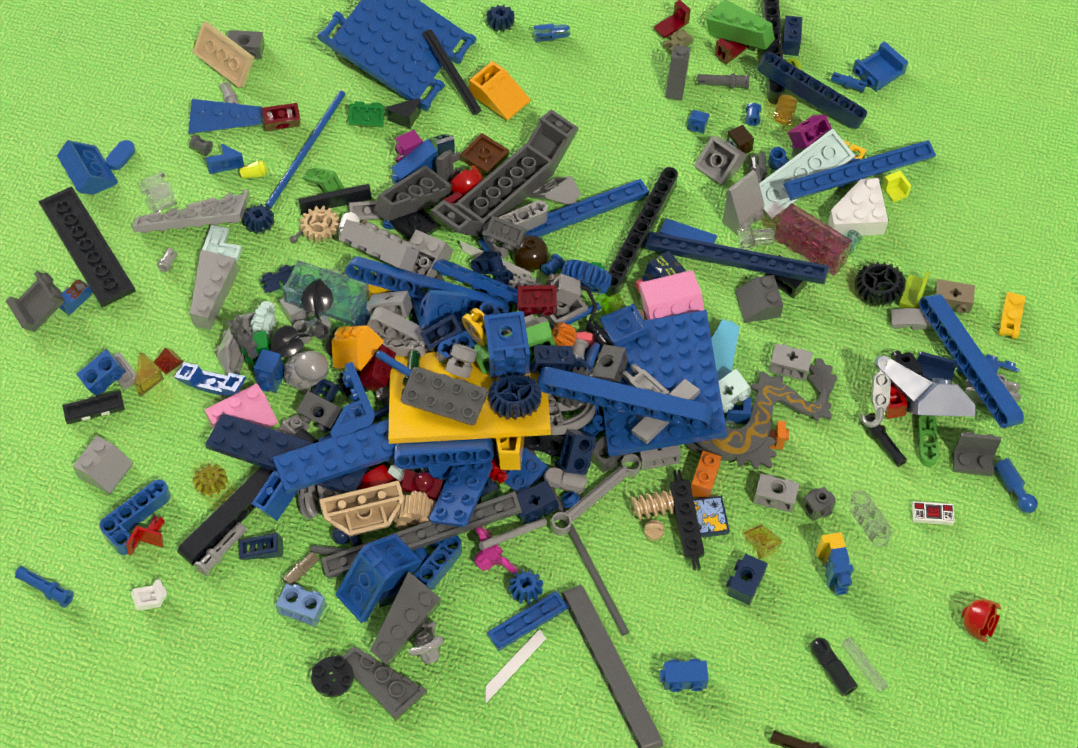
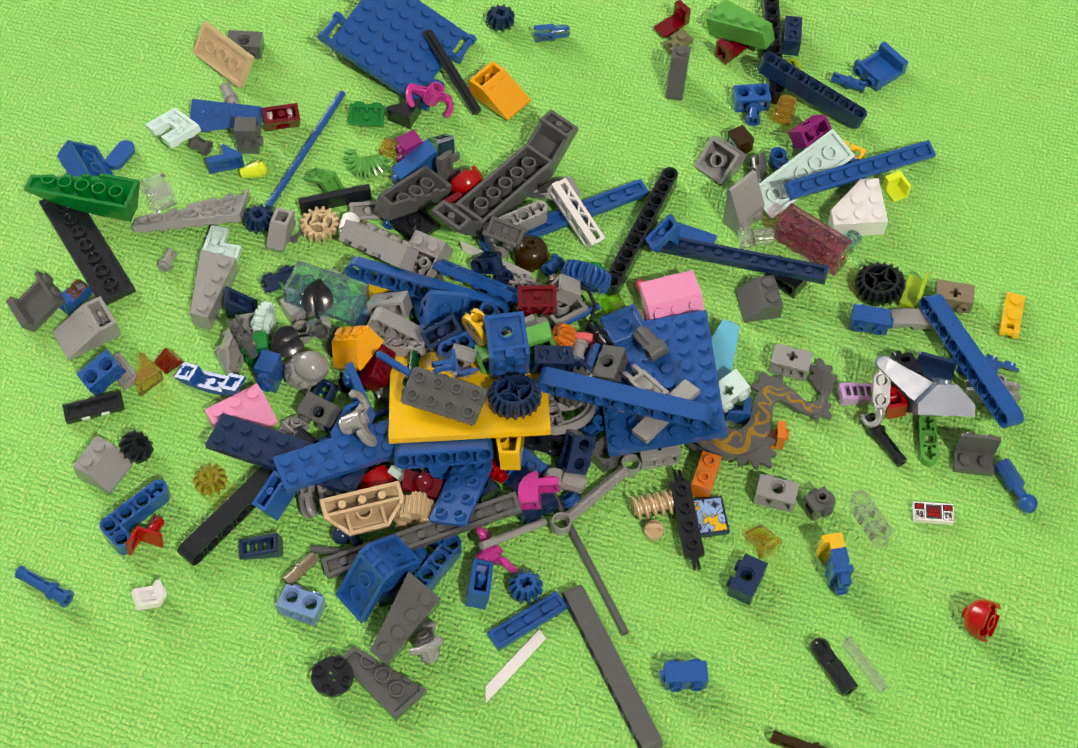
(86, 329): none -> light grey slope
(98, 195): none -> green wedge
(136, 447): none -> black gear
(182, 127): none -> light aqua plate
(214, 555): light grey pin -> none
(238, 303): none -> dark blue slope
(247, 135): none -> dark grey brick
(280, 229): none -> light grey slope
(358, 420): none -> light grey piece
(365, 164): none -> bright green hair
(388, 148): none -> clear yellow plate
(430, 95): none -> dark pink piece
(452, 364): none -> blue bracket
(479, 584): none -> blue slope
(484, 154): reddish brown plate -> none
(533, 486): none -> dark pink brick
(574, 215): none -> white fence
(652, 346): none -> dark grey piece
(662, 266): torso -> none
(665, 231): none -> blue slope
(698, 121): blue bracket -> none
(724, 80): dark grey pin -> none
(751, 93): none -> blue brick
(851, 399): none -> lavender slope
(870, 319): none -> blue brick

